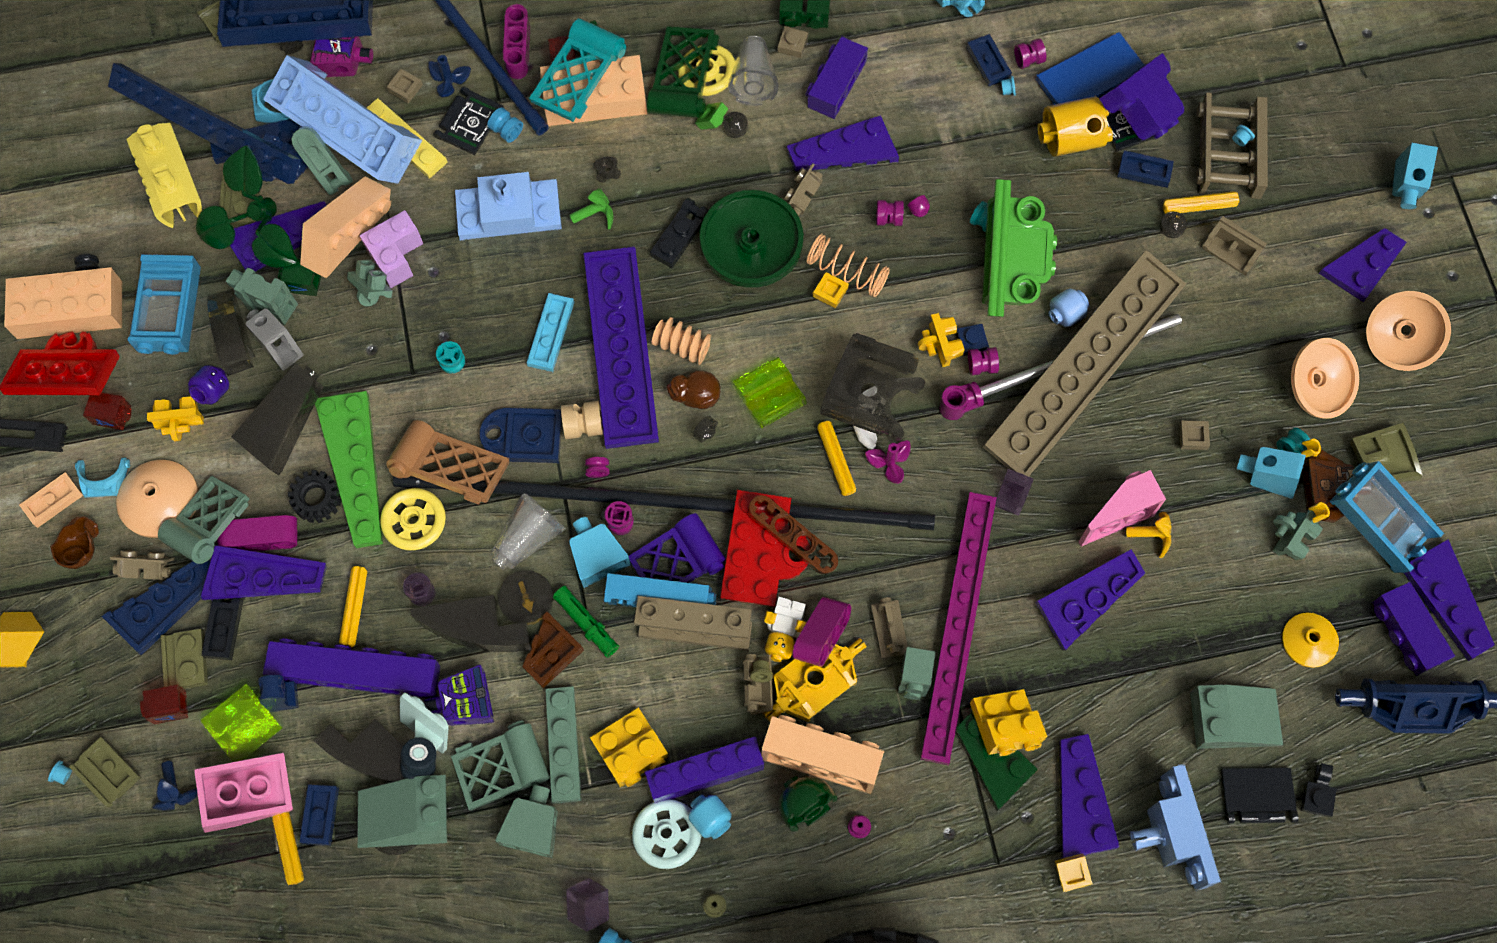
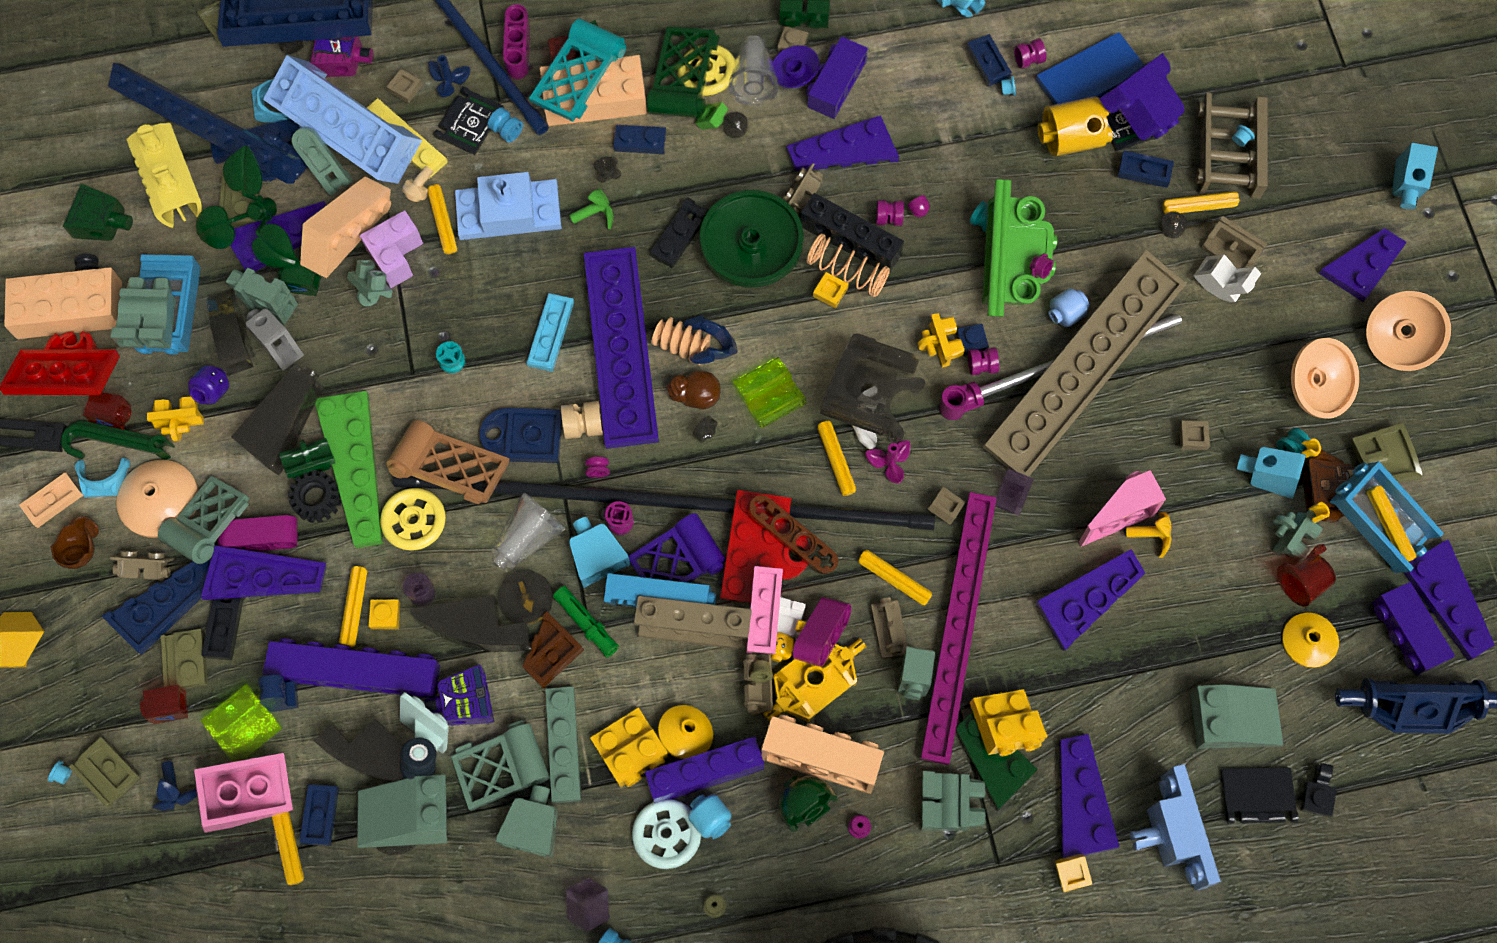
(95, 216): none -> dark green torso
(113, 436): none -> dark green piece
(145, 314): none -> sand green hips
(307, 458): none -> dark green hips
(384, 614): none -> yellow plate
(414, 188): none -> tan plate
(442, 219): none -> yellow axle
(640, 139): none -> dark blue plate
(679, 741): none -> yellow dish
(719, 332): none -> dark blue helmet
(765, 610): none -> bright pink panel
(796, 66): none -> dark purple dish
(851, 231): none -> black brick
(895, 577): none -> yellow axle
(946, 505): none -> dark tan plate
(953, 799): none -> sand green hips
(1041, 266): none -> magenta plate
(1224, 280): none -> white brick
(1307, 578): none -> clear red hat
(1390, 522): none -> yellow axle

